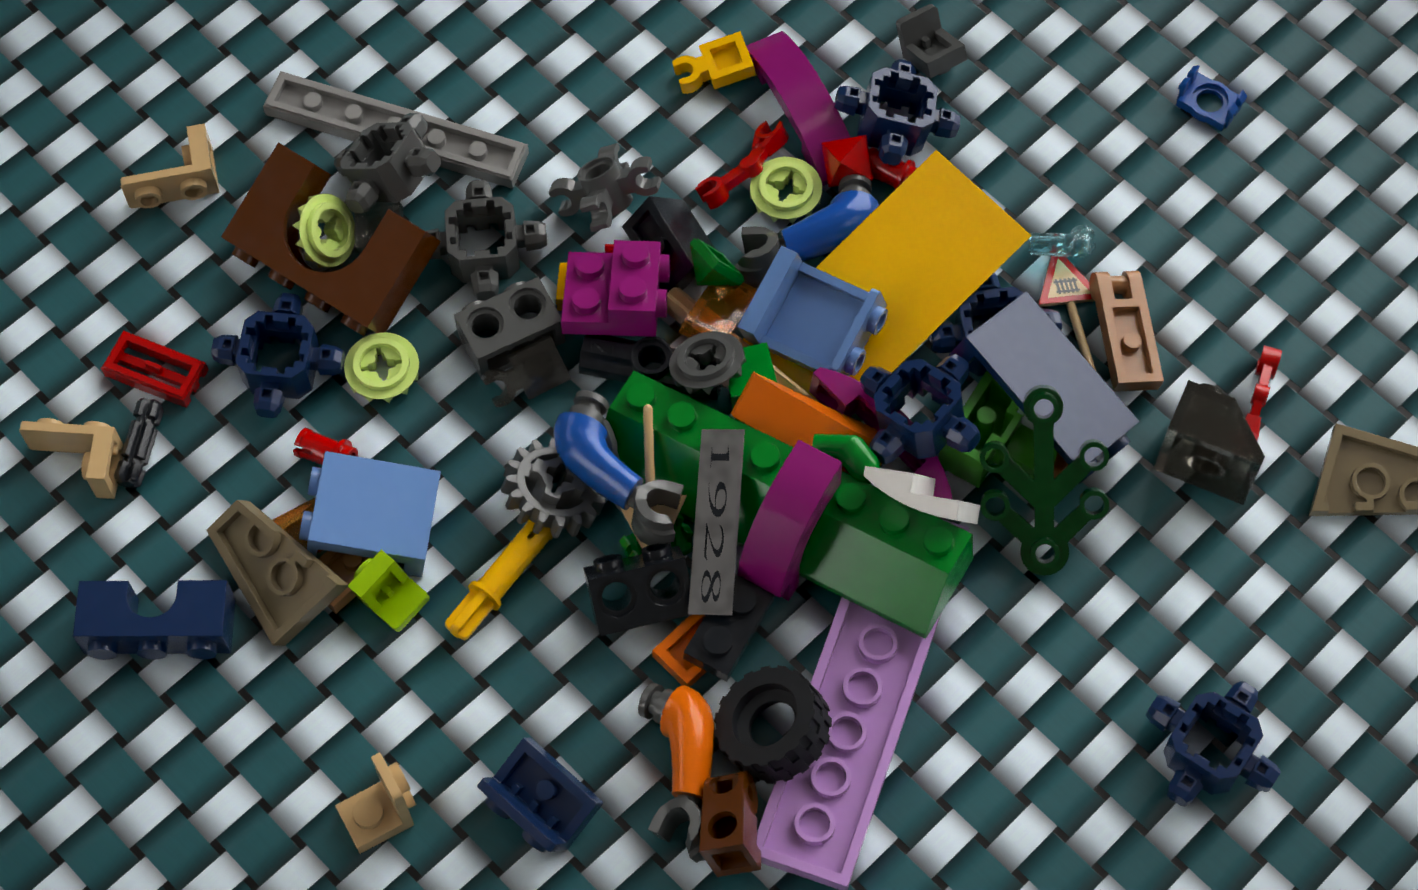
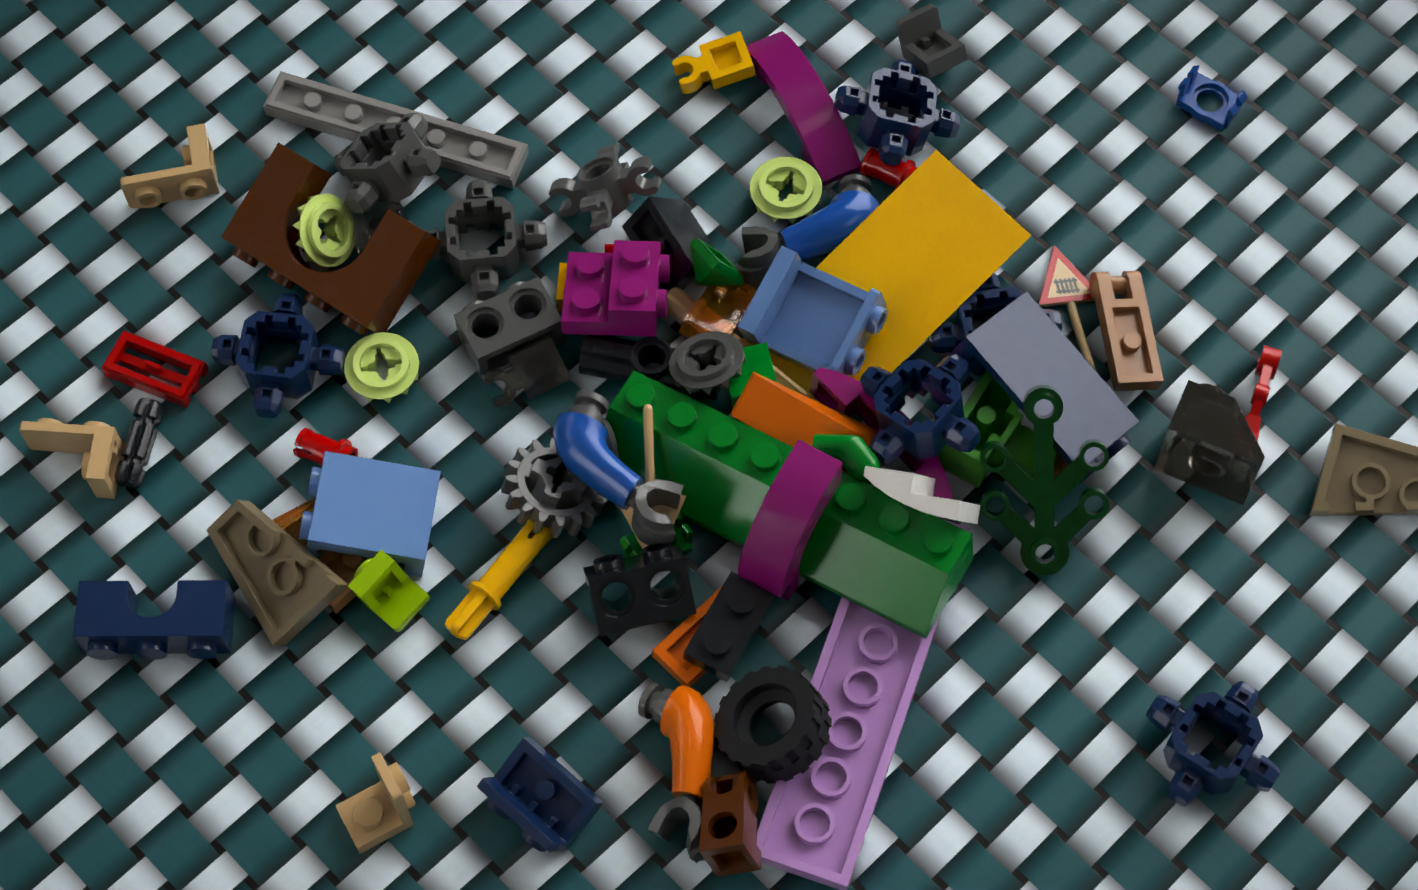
(716, 522): flat silver sticker -> none
(765, 143): red piece -> none
(846, 158): red slope -> none
(1077, 244): clear light blue arm -> none

